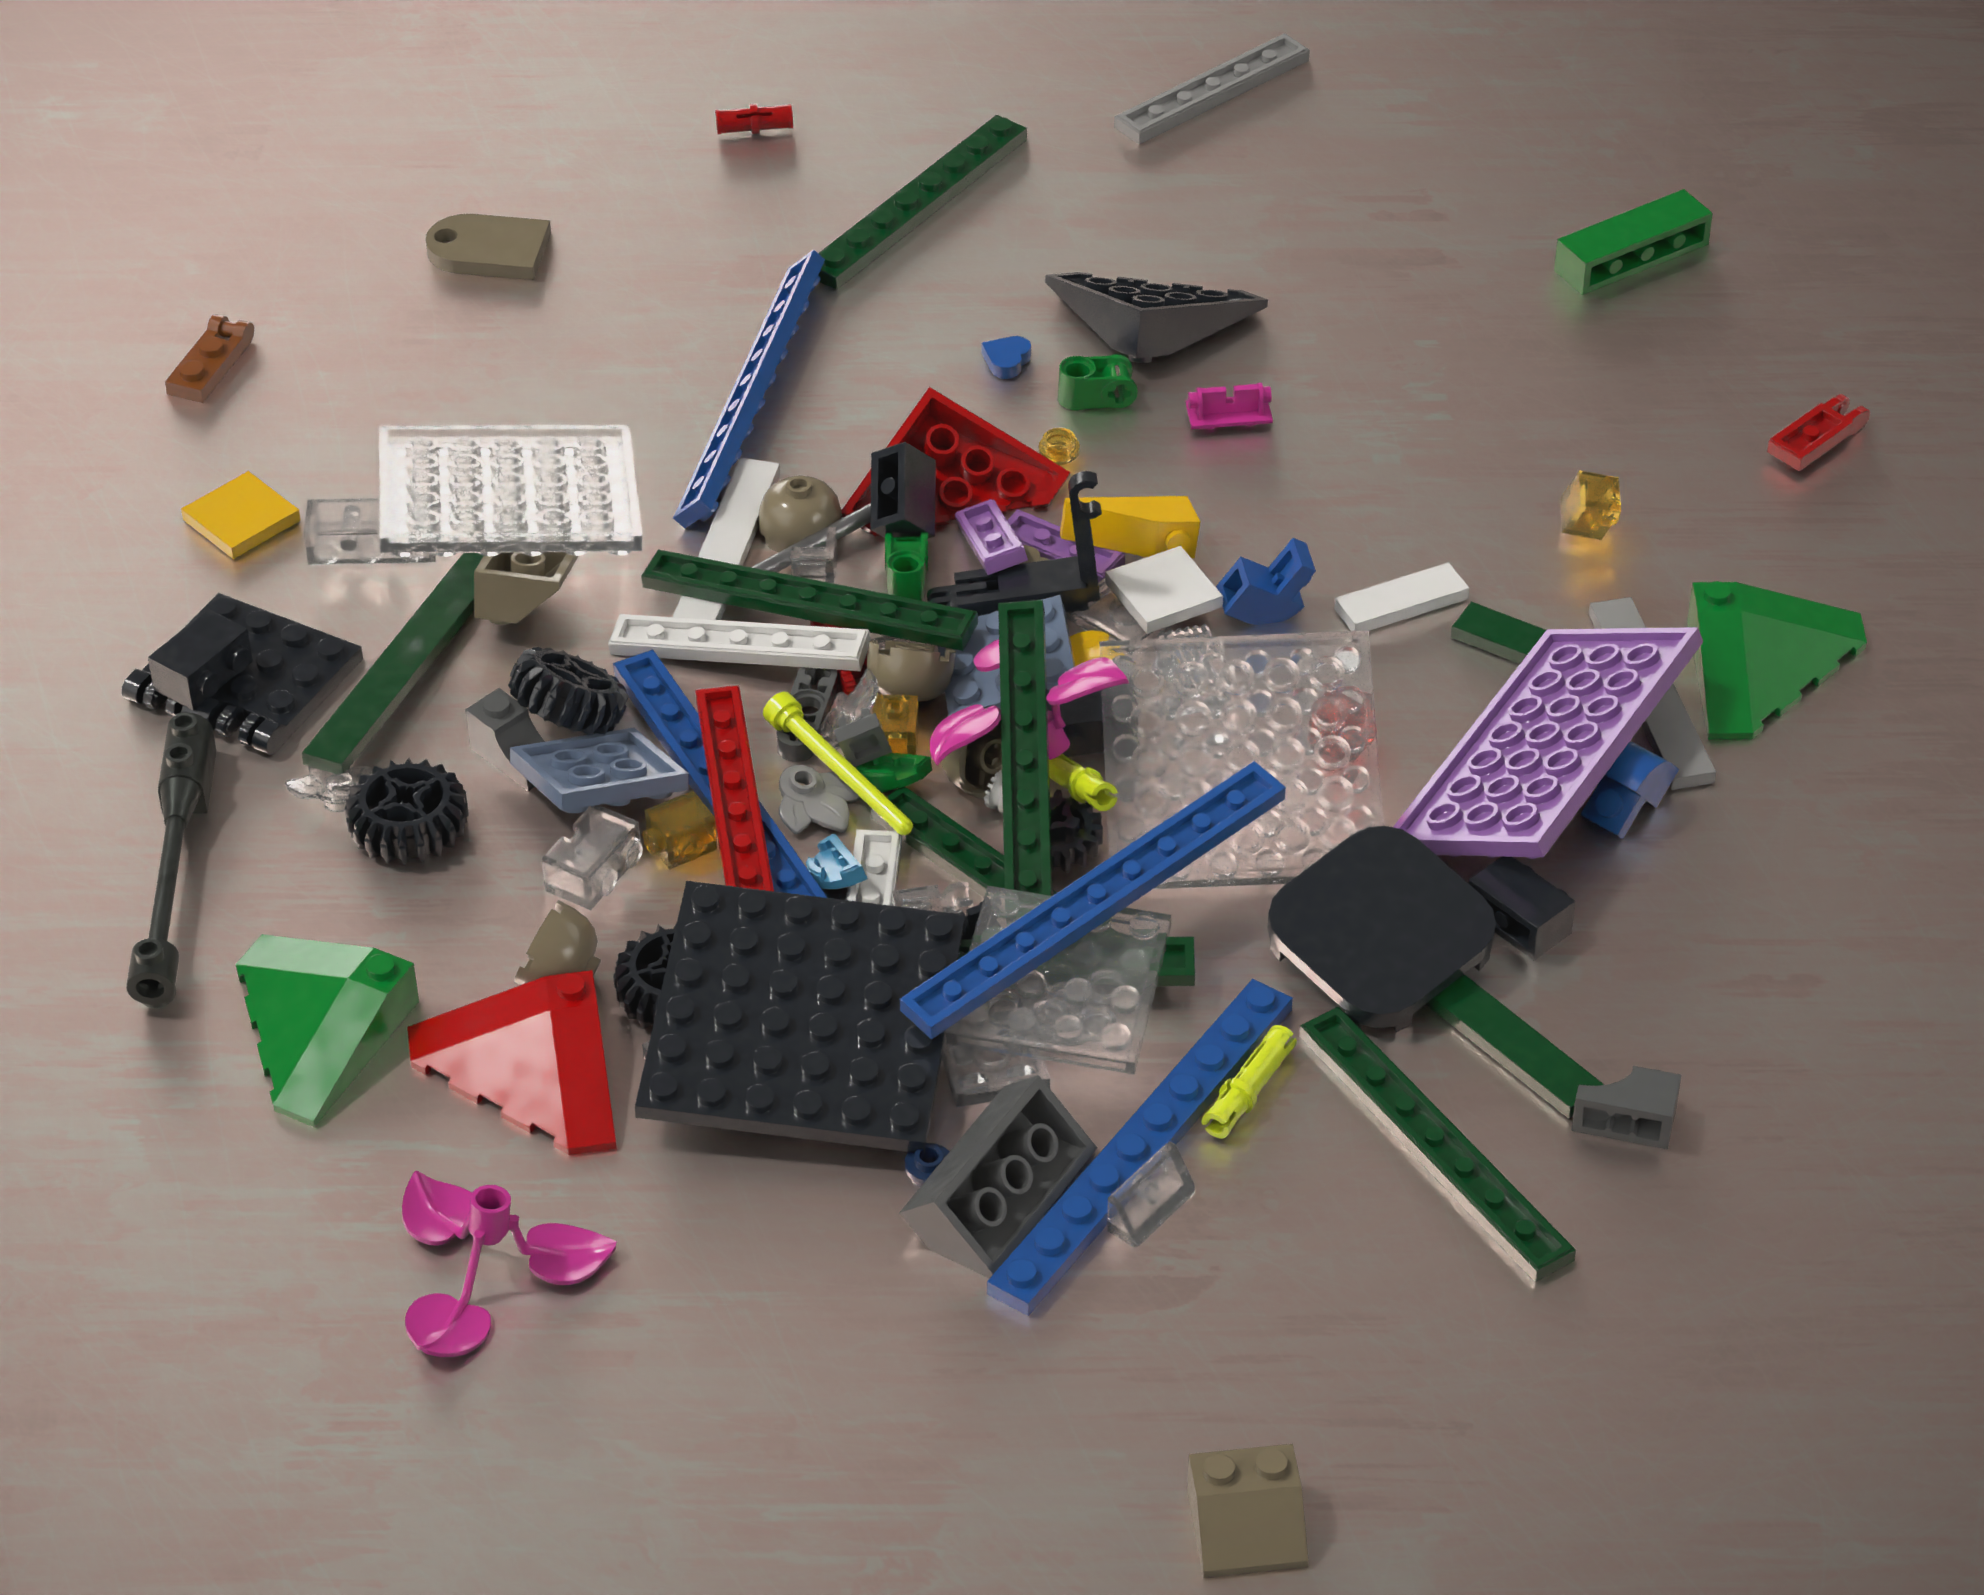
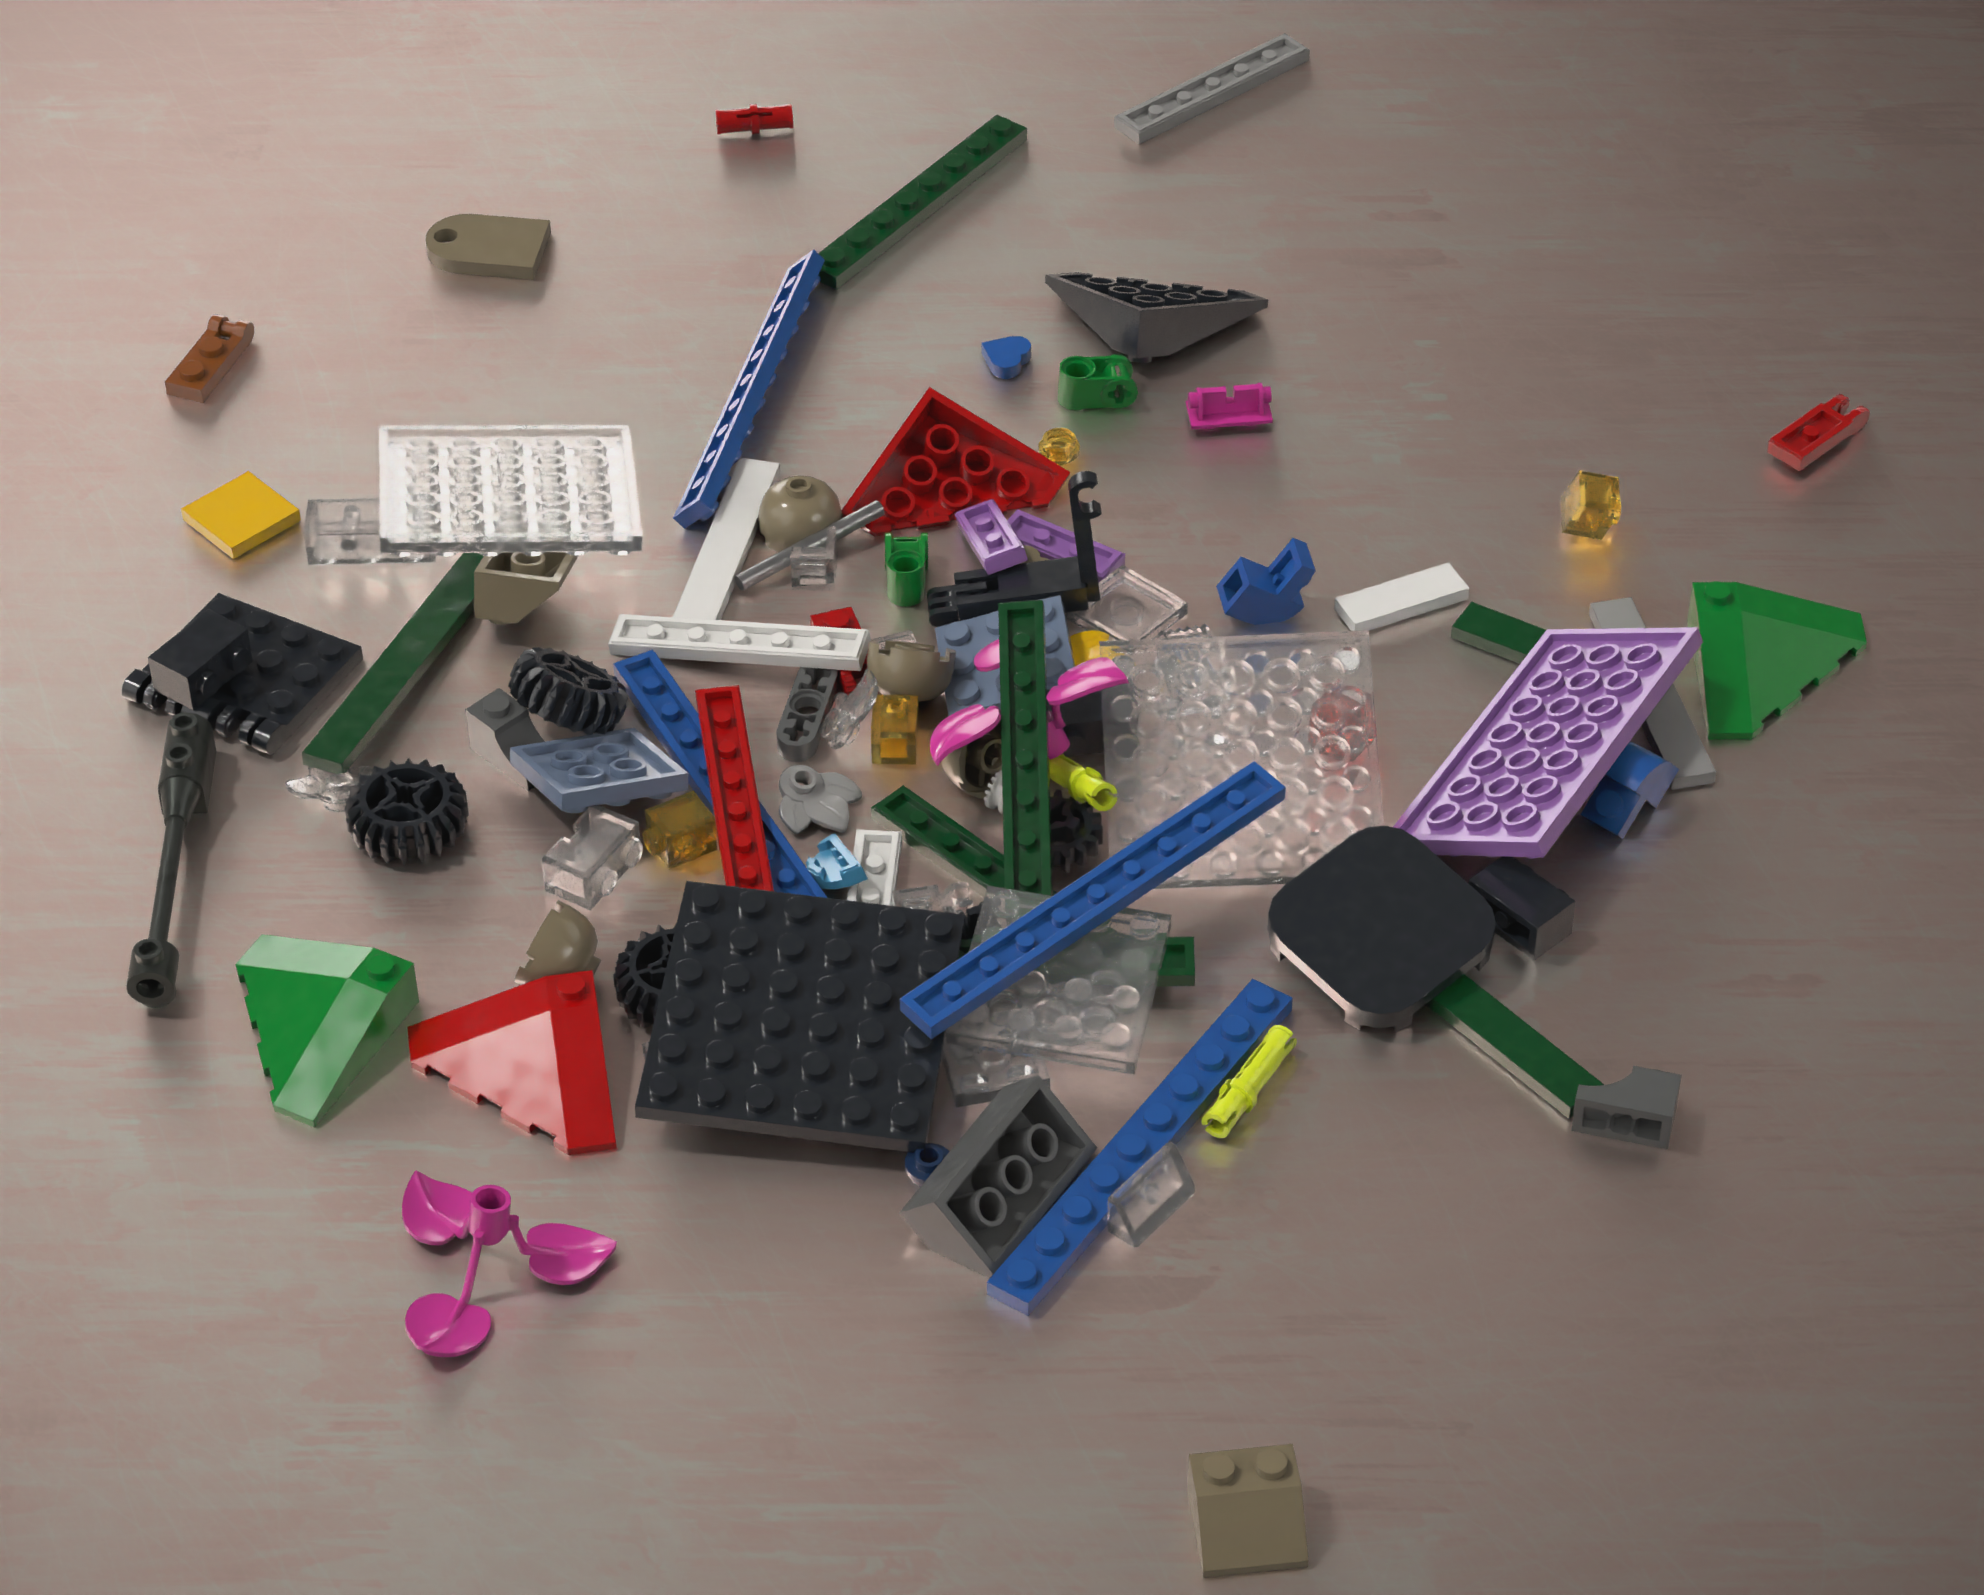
(786, 714): neon yellow piece -> none
(810, 599): dark green tile -> none
(862, 739): dark grey tile -> none
(895, 770): green plate -> none
(903, 491): black brick -> none
(1139, 524): yellow slope -> none
(1163, 589): white tile -> none
(1438, 1144): dark green tile -> none
(1633, 241): green brick -> none

